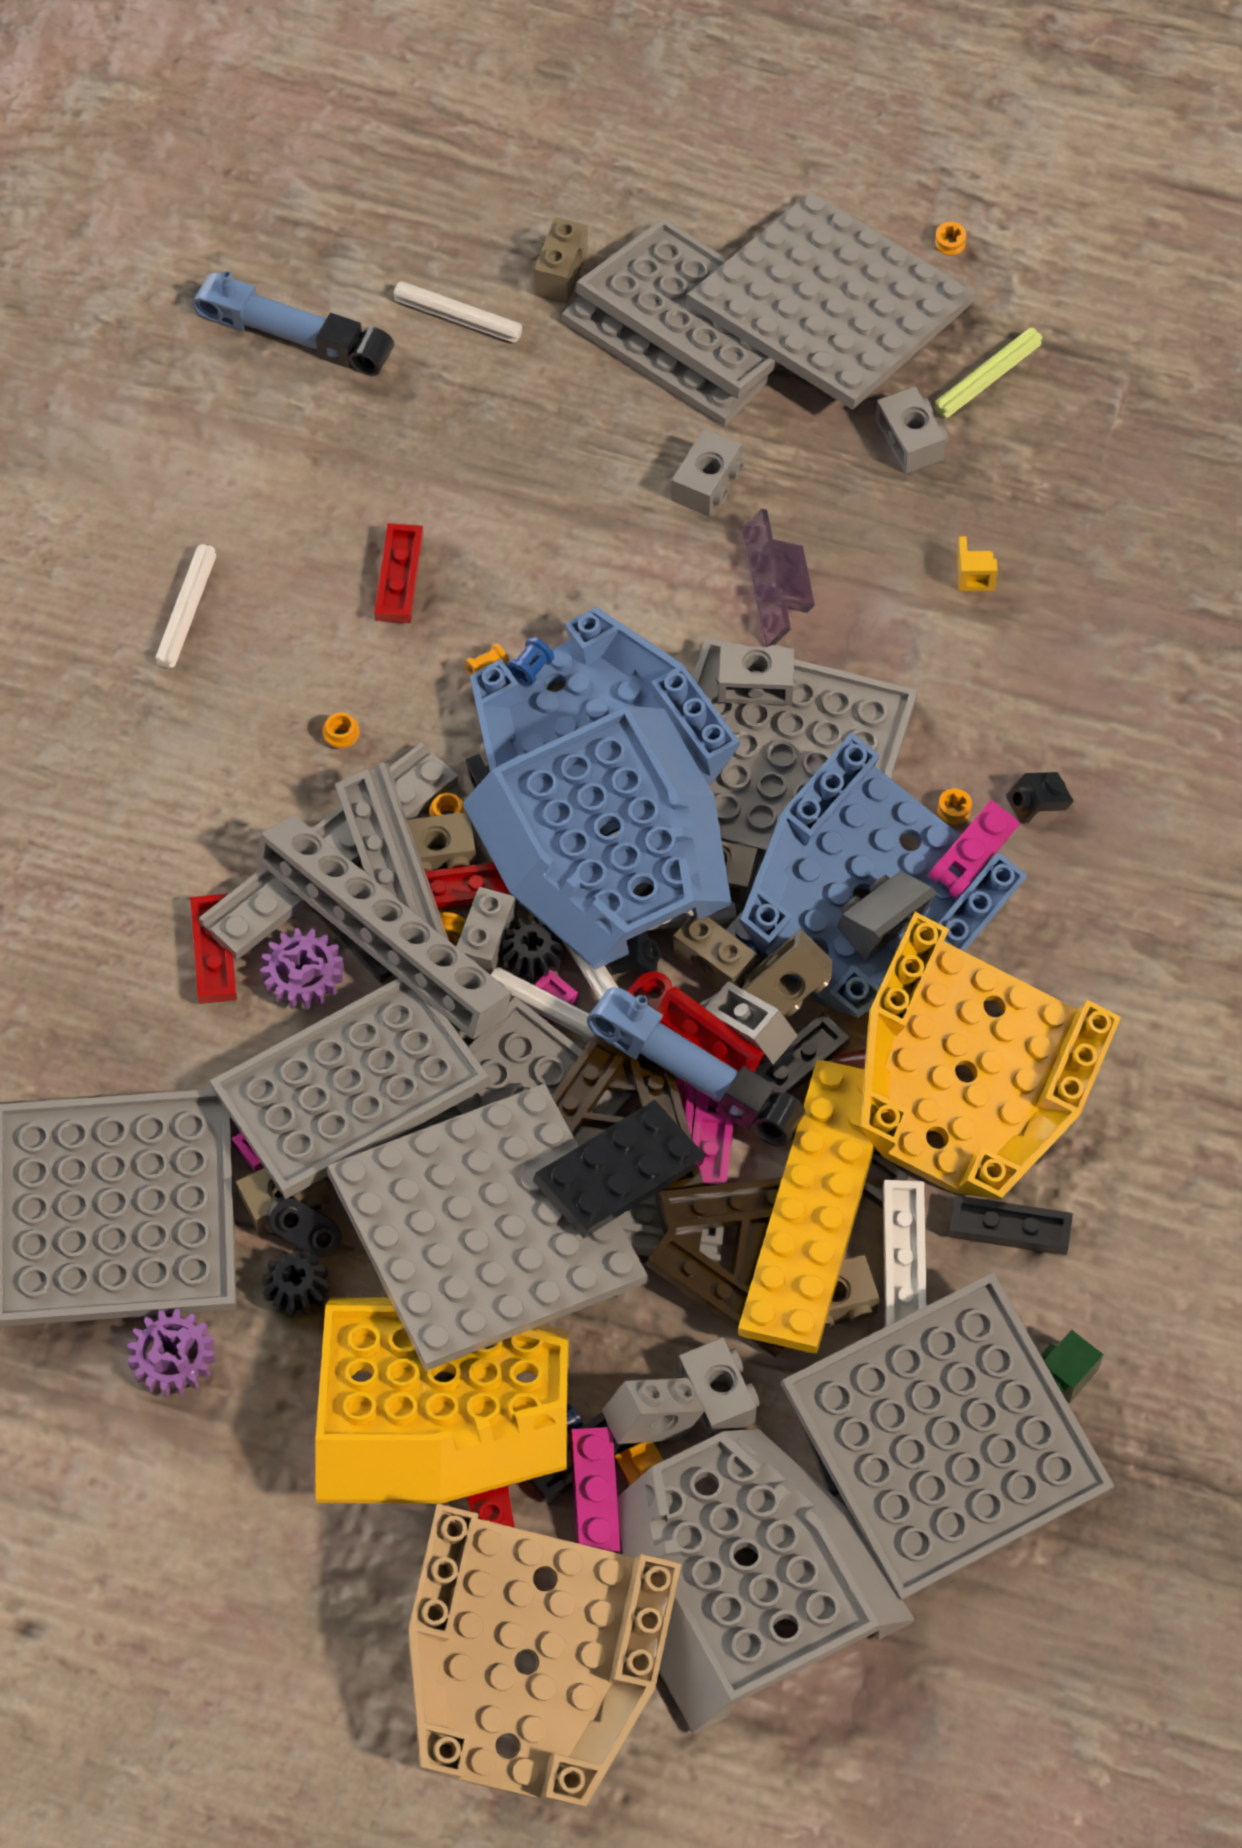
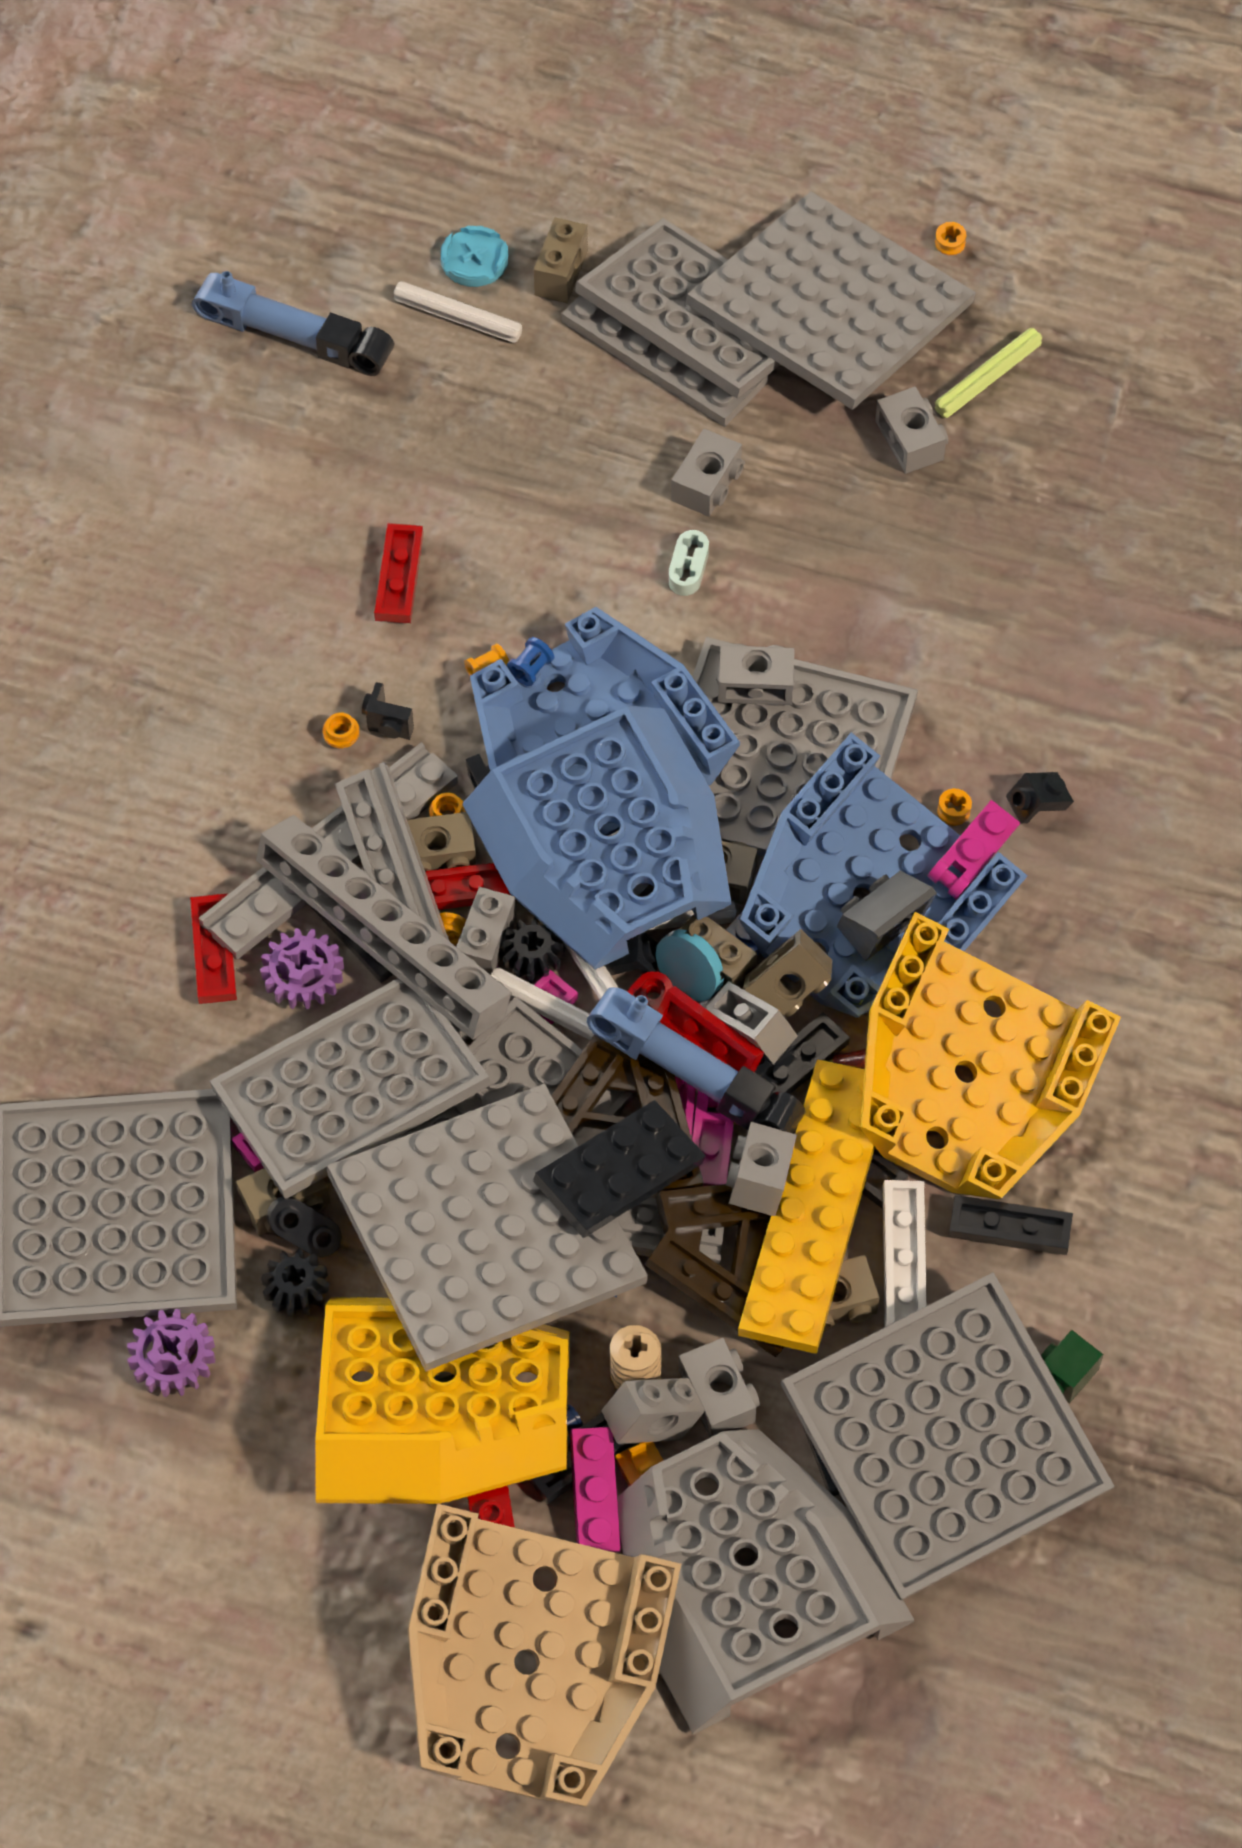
(185, 606): white axle -> none
(387, 718): none -> black bracket
(474, 256): none -> medium azure tile
(634, 1355): none -> tan piece
(681, 561): none -> light aqua beam
(690, 964): none -> medium azure tile
(762, 1168): none -> light grey brick
(778, 577): bracket -> none
(975, 568): yellow panel -> none

